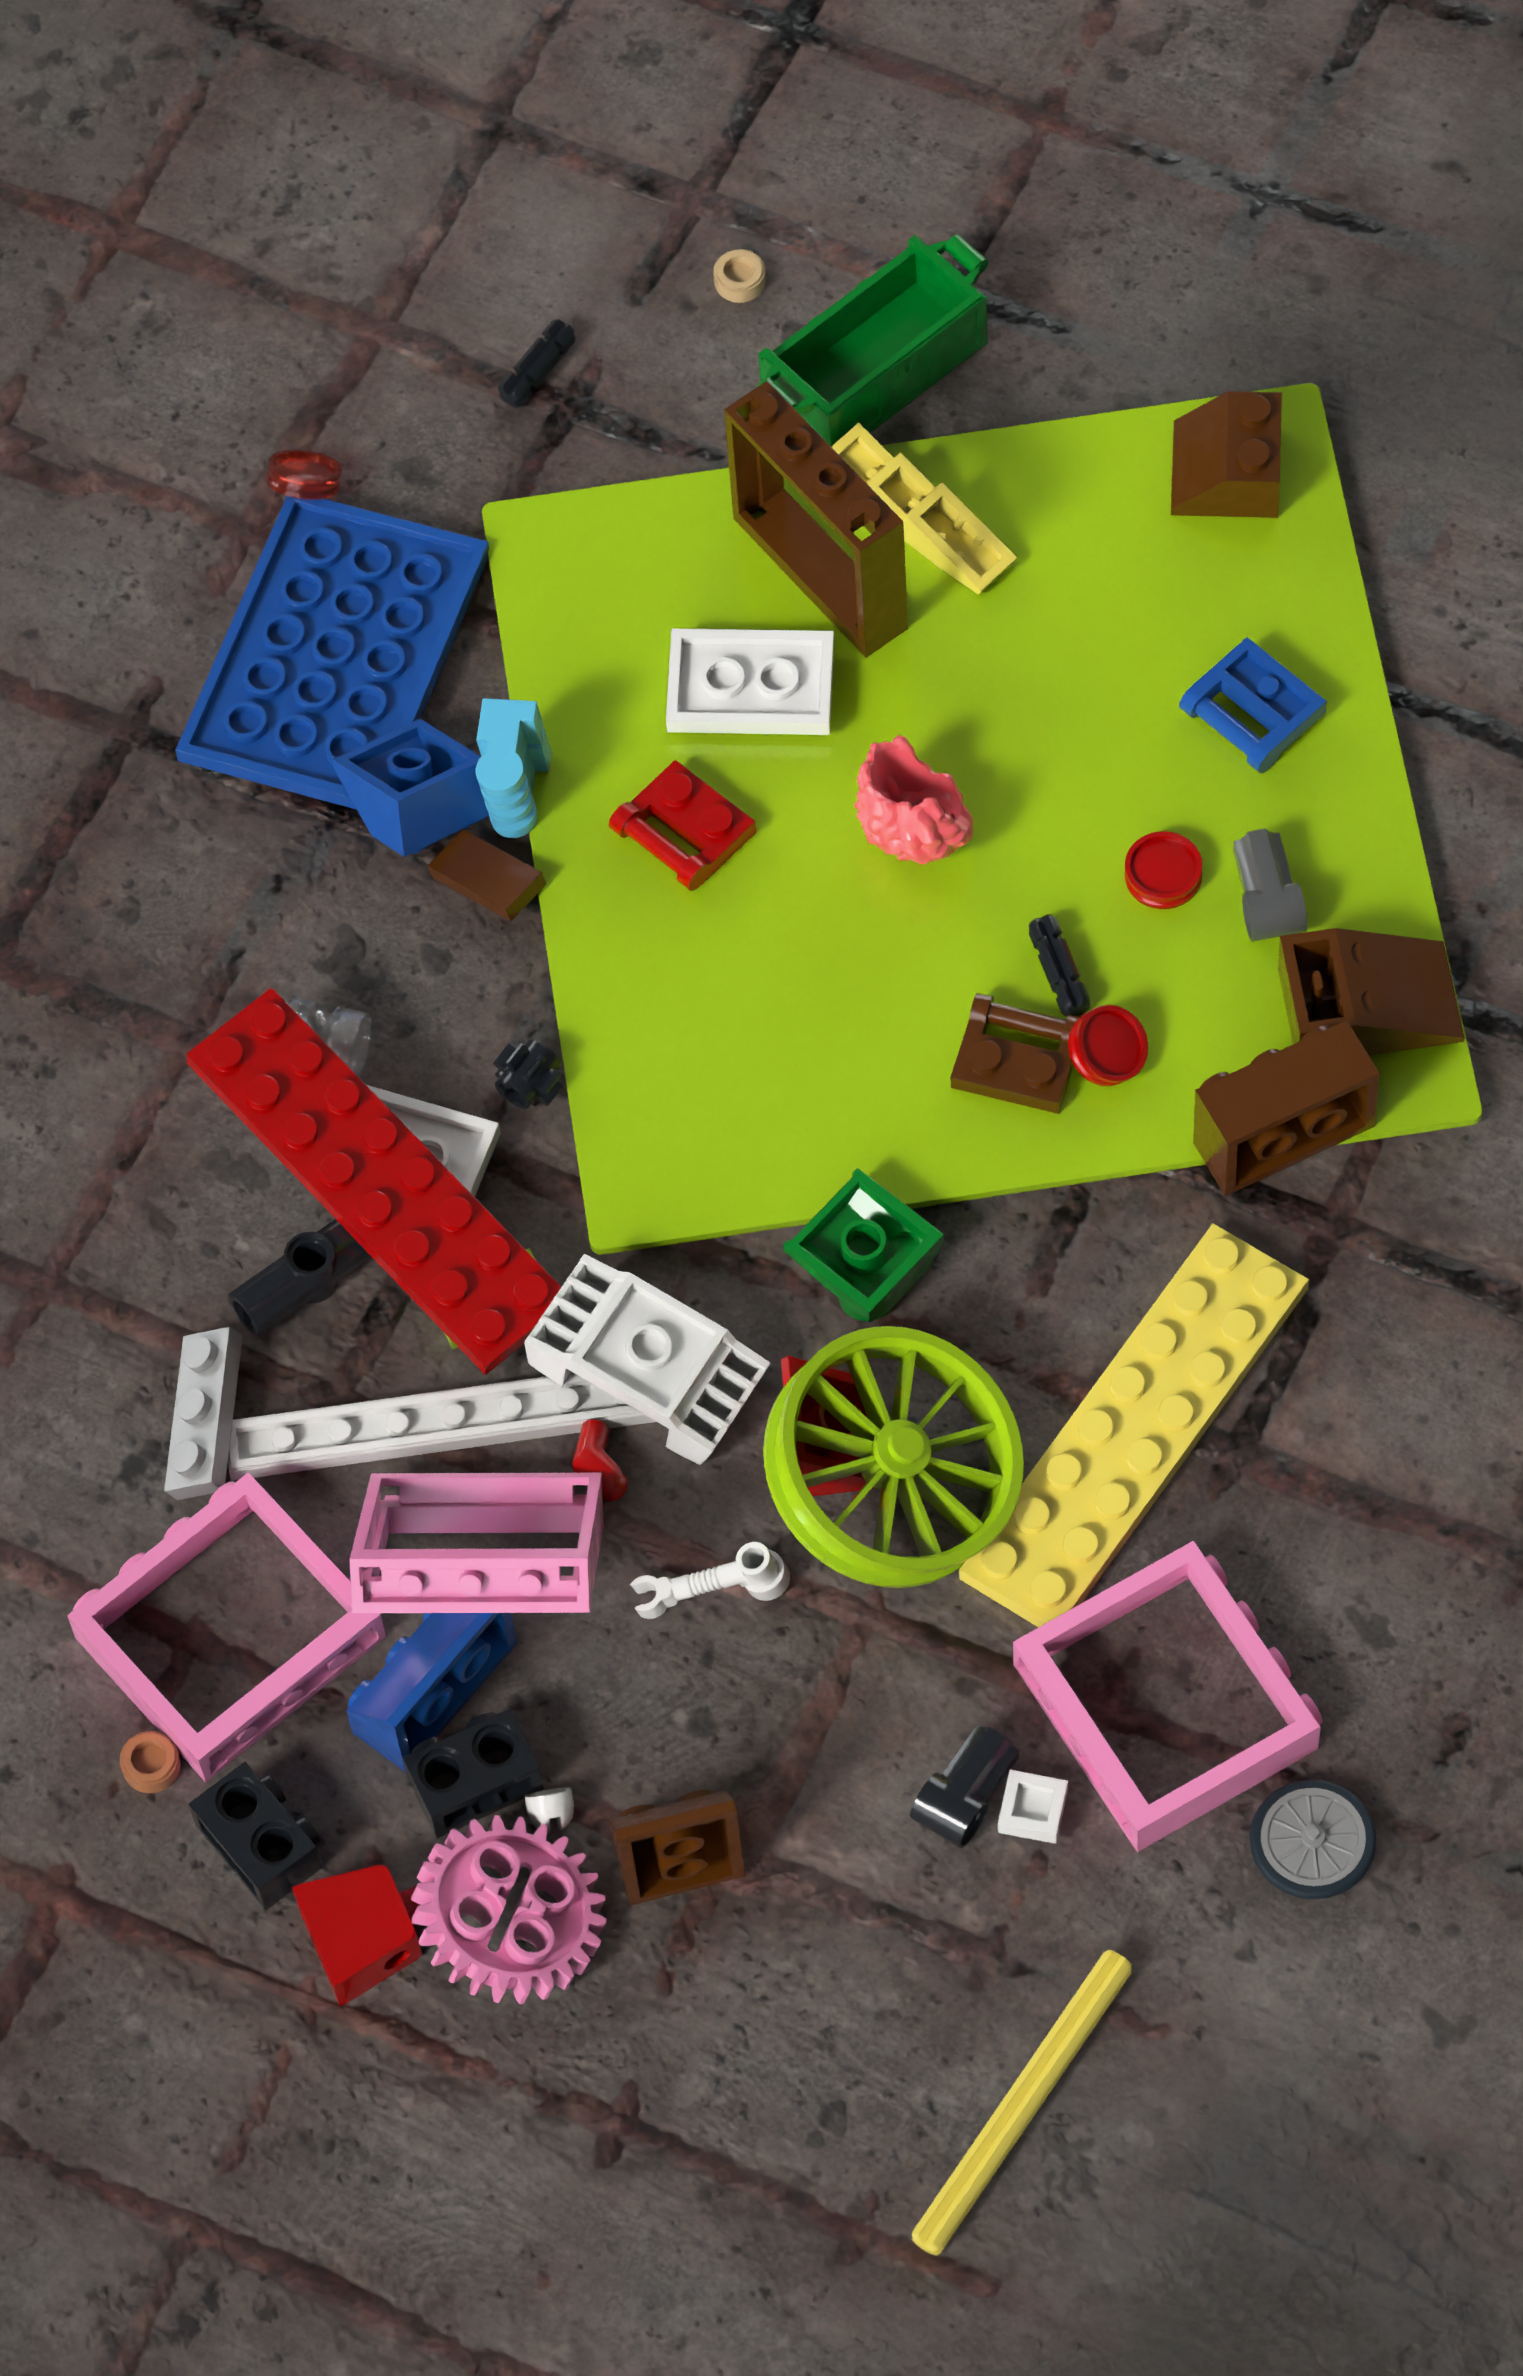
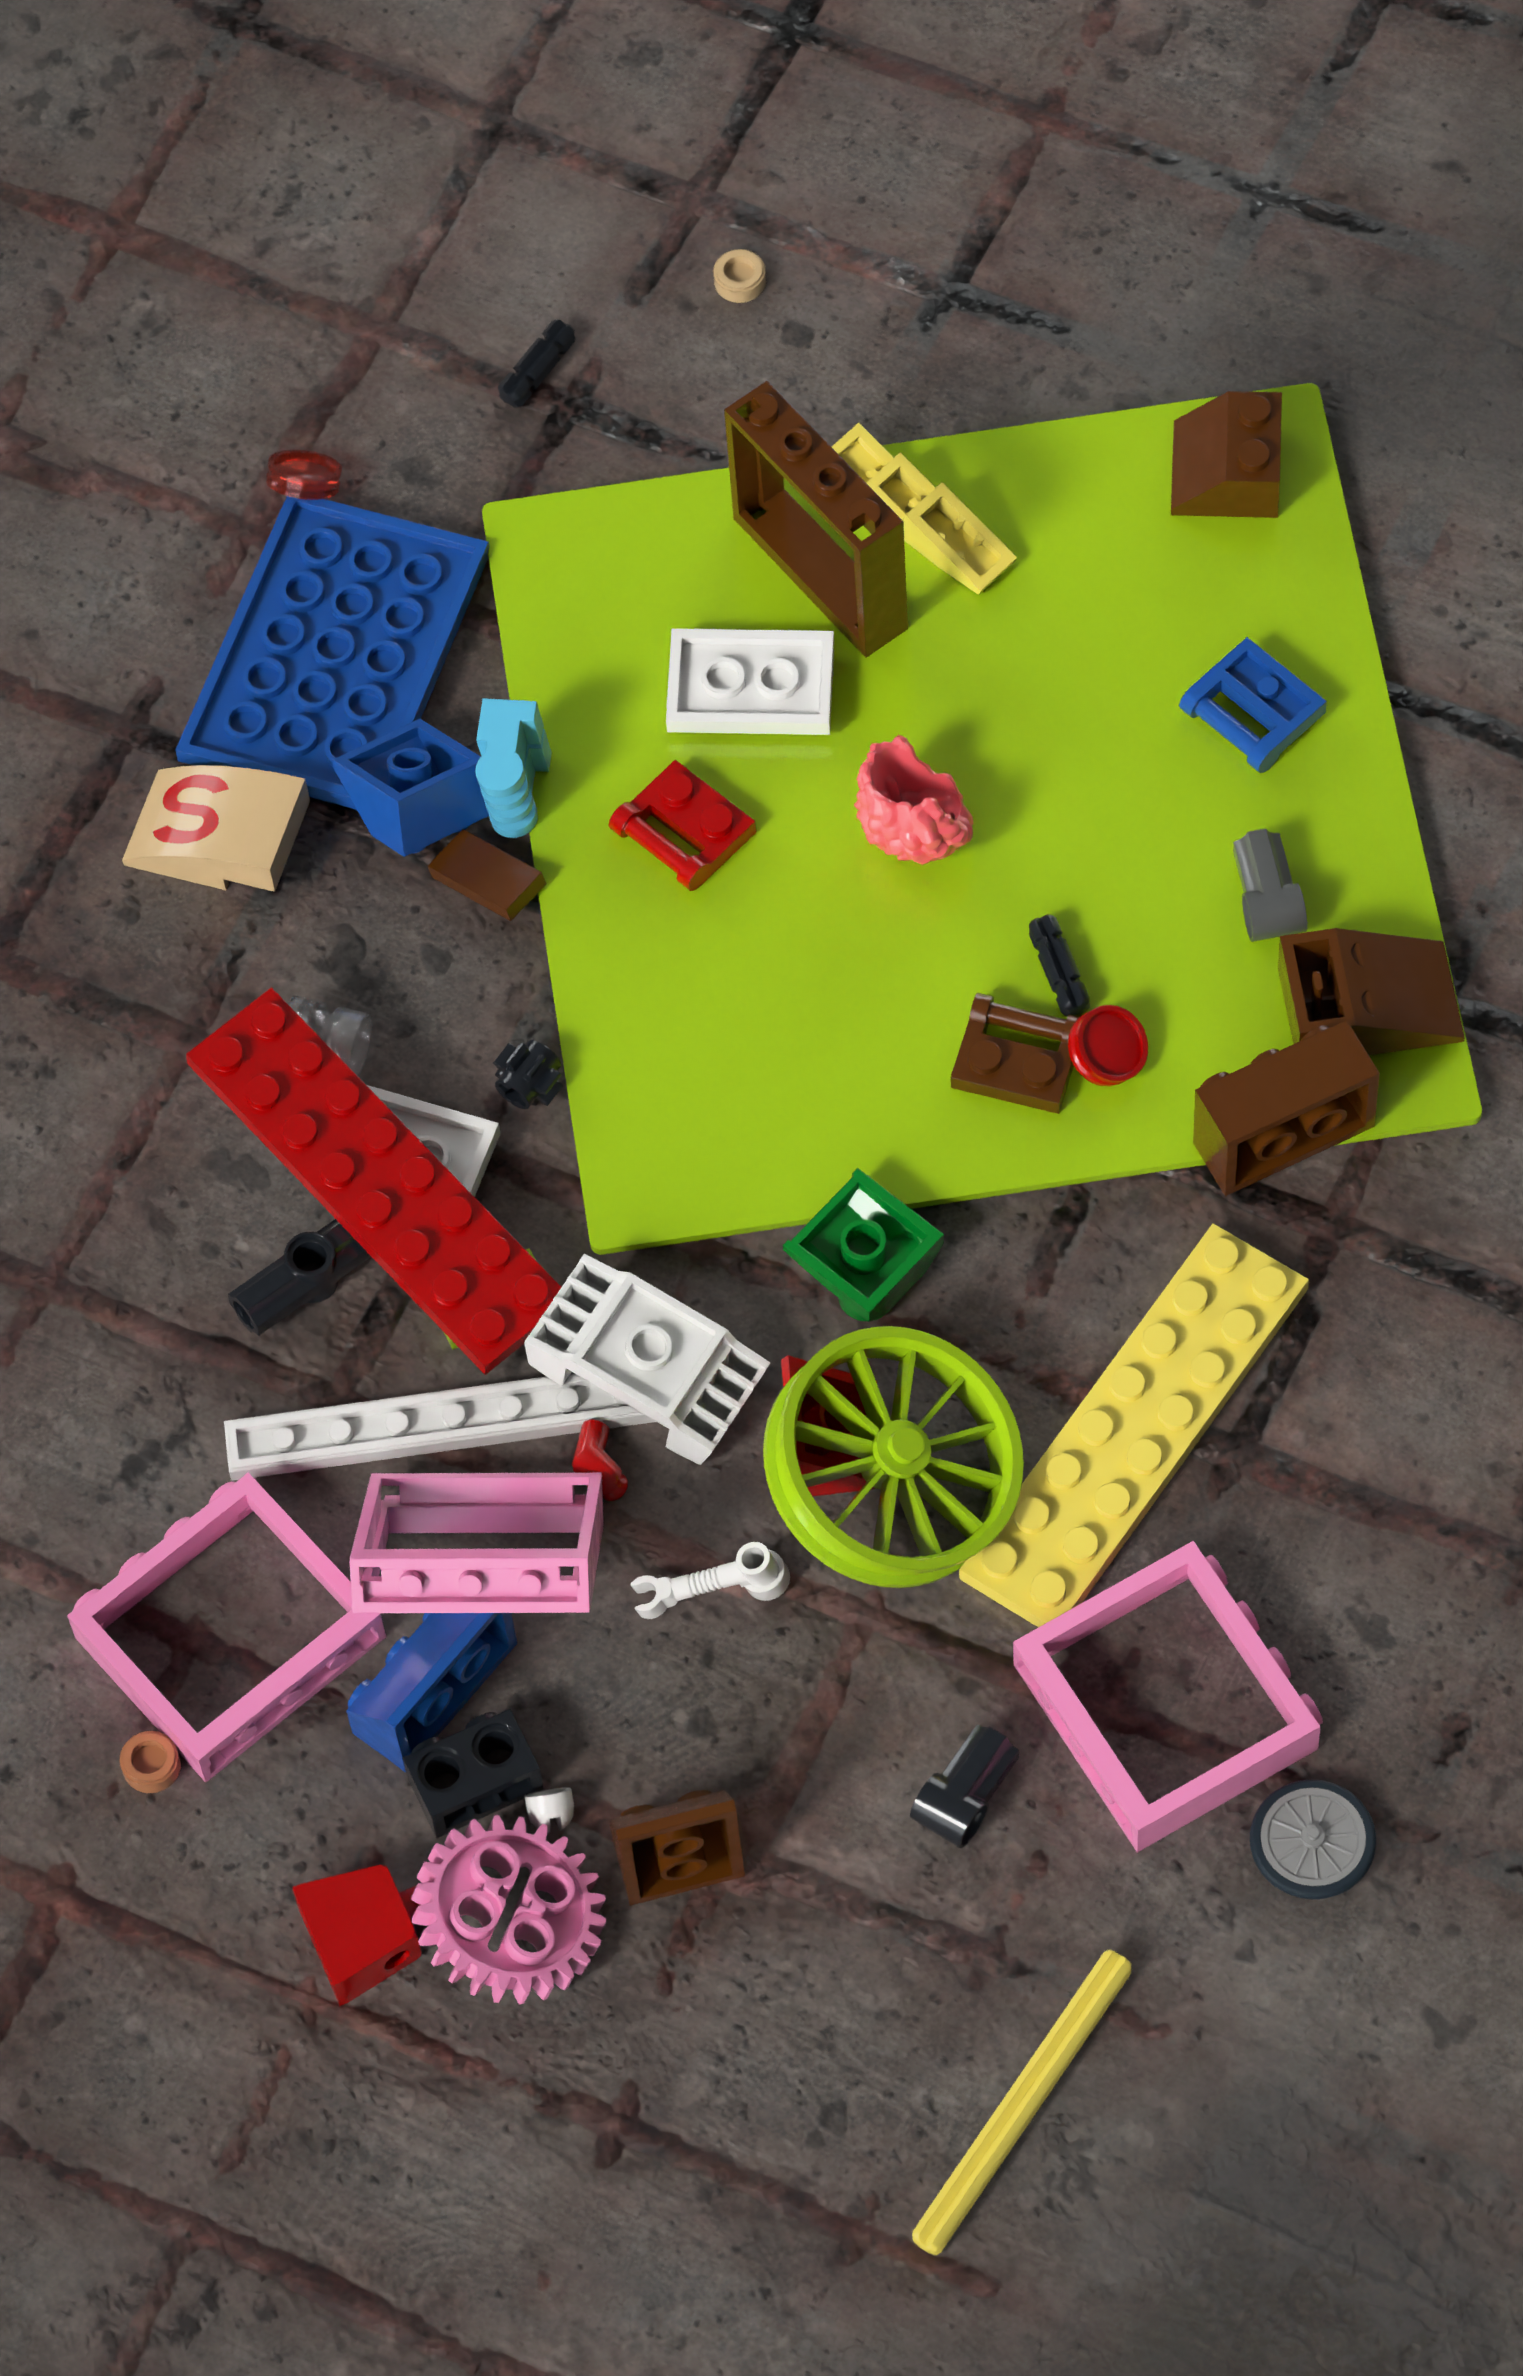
(203, 1413): light grey plate -> none
(219, 825): none -> tan slope
(247, 1840): black brick -> none
(883, 340): green container -> none
(1032, 1806): white plate -> none
(1163, 870): red piece -> none

